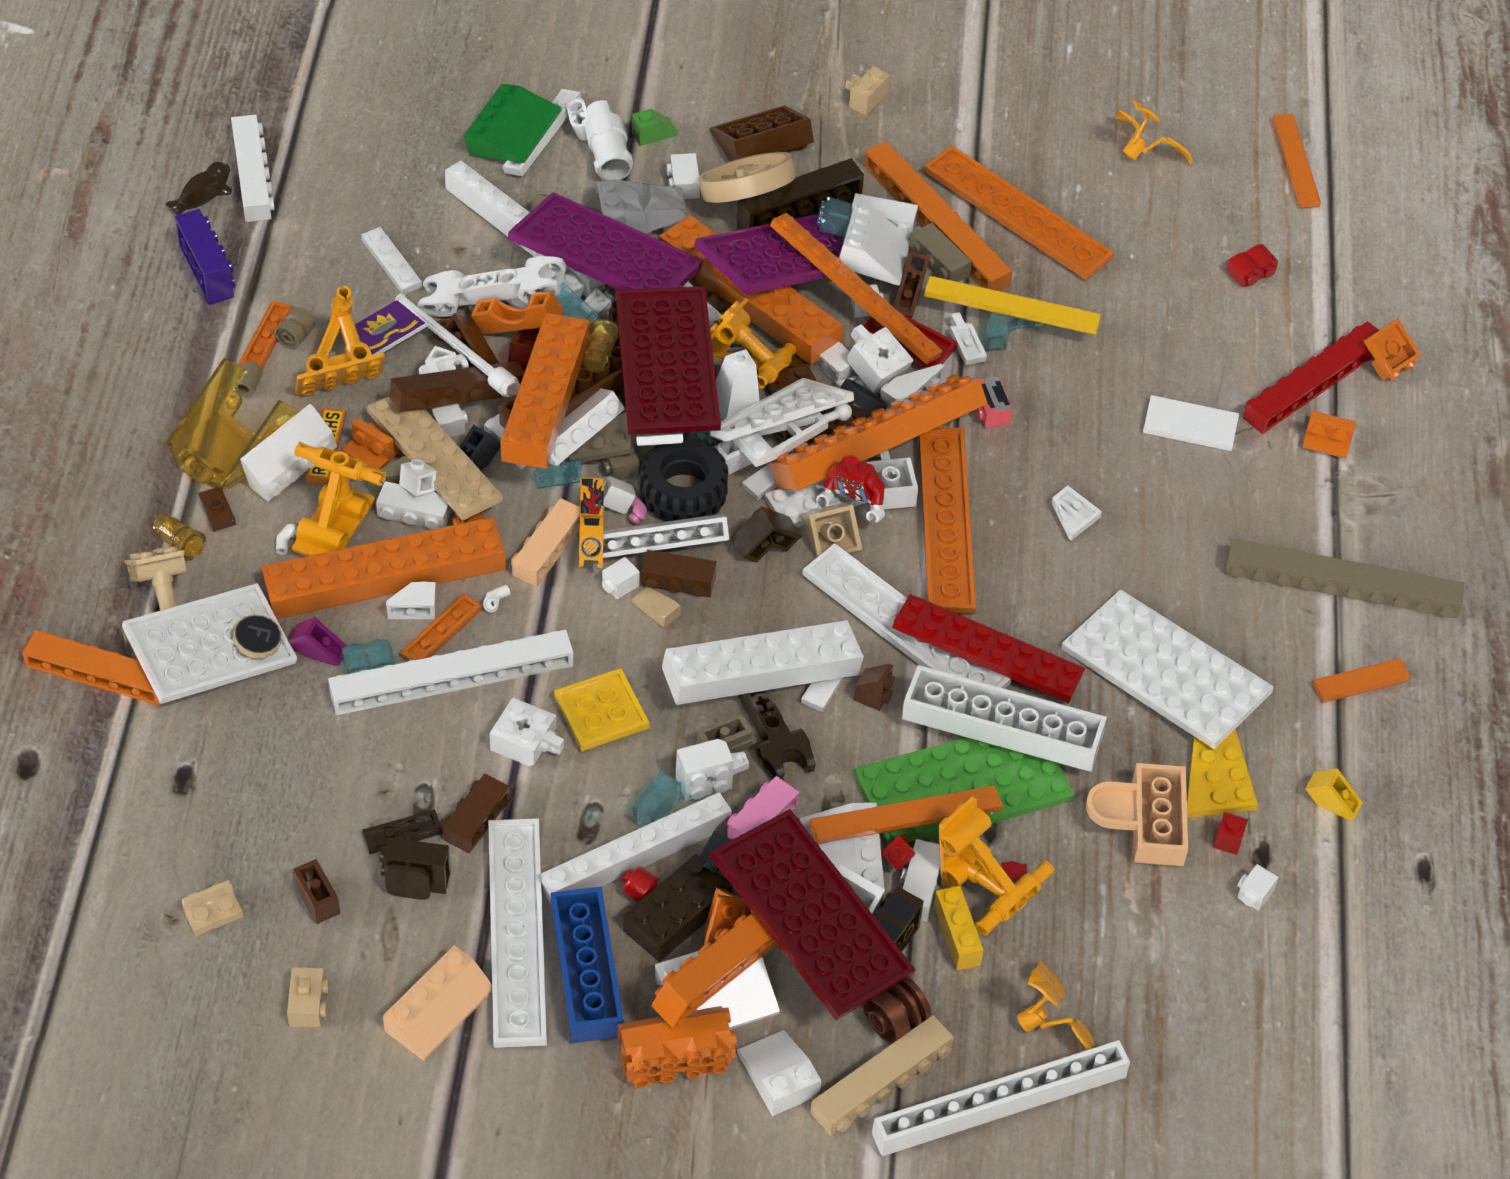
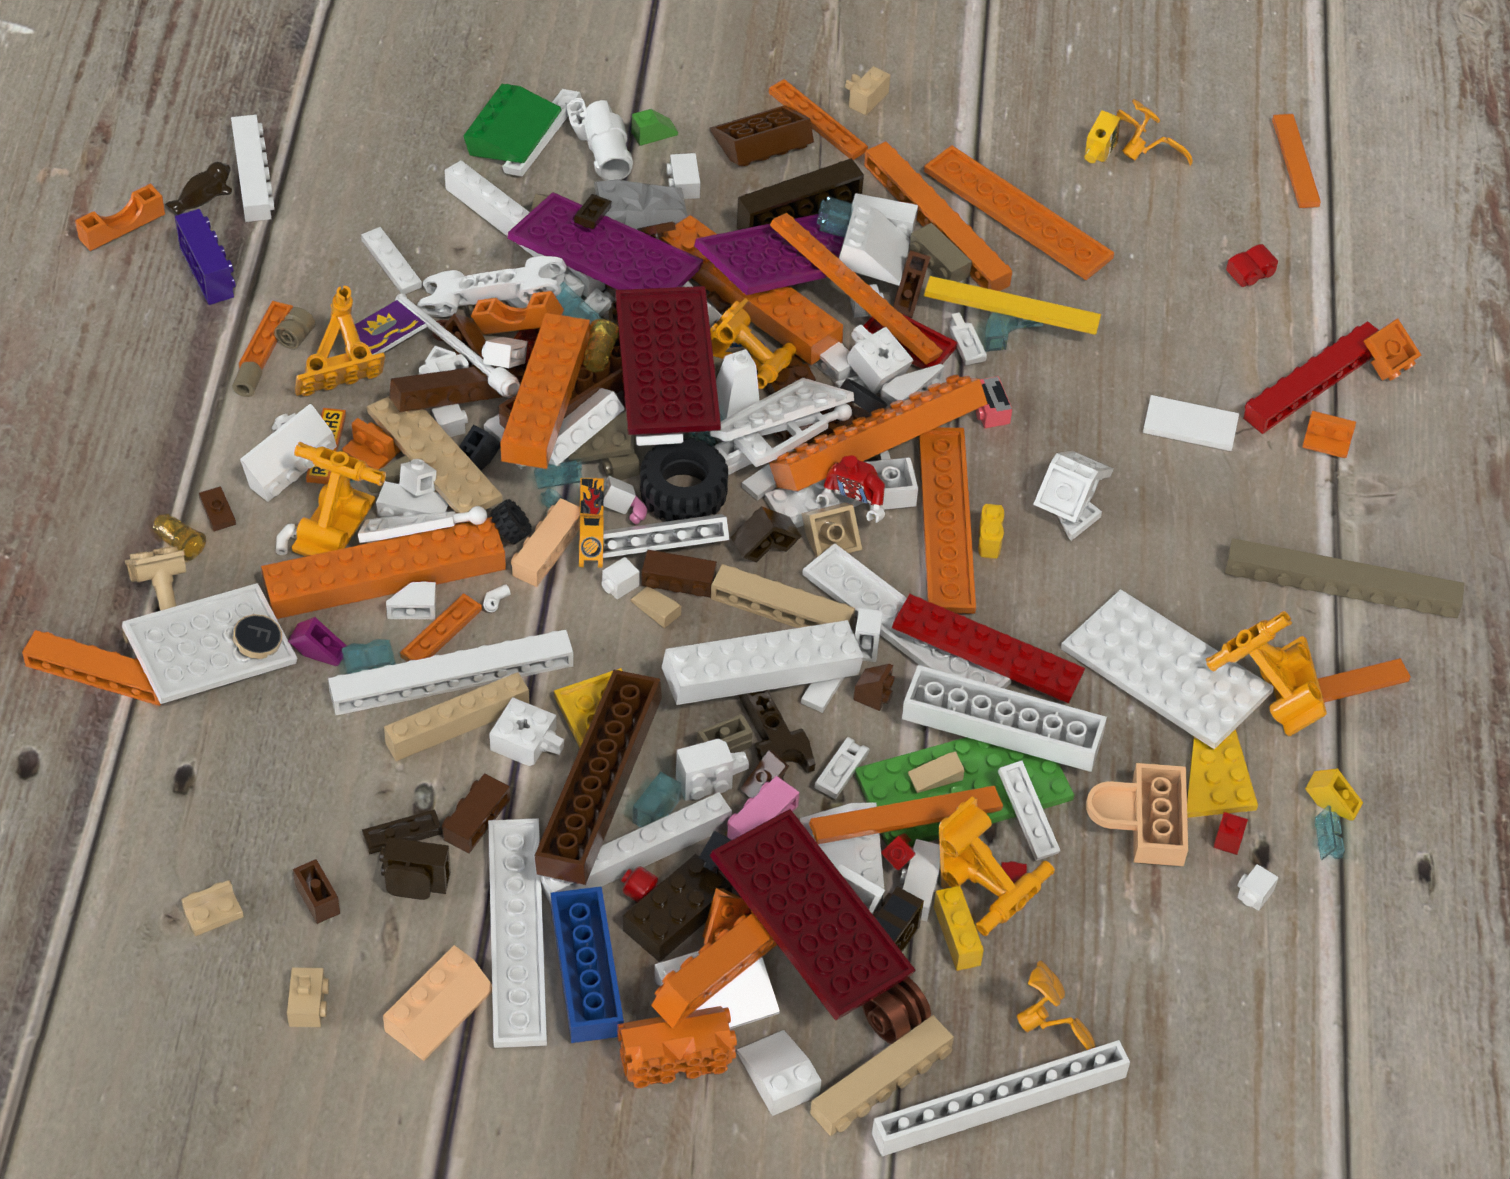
(143, 207): none -> orange arch
(211, 439): clear yellow windscreen -> none
(396, 526): none -> white plate
(453, 717): none -> tan brick
(504, 352): none -> white brick
(511, 521): none -> black tyre
(550, 497): none -> clear light blue plate
(592, 211): none -> dark brown plate
(598, 777): none -> reddish brown brick
(657, 230): none -> reddish brown plate
(747, 177): tan piece -> none
(766, 770): none -> plate
(776, 600): none -> tan brick
(820, 120): none -> orange tile
(841, 768): none -> white plate
(868, 632): none -> white brick
(937, 773): none -> tan slope
(991, 531): none -> yellow brick
(1029, 810): none -> white plate
(1070, 484): none -> white bracket
(1099, 145): none -> yellow torso
(1285, 668): none -> light orange plate
(1327, 826): none -> clear light blue hinge

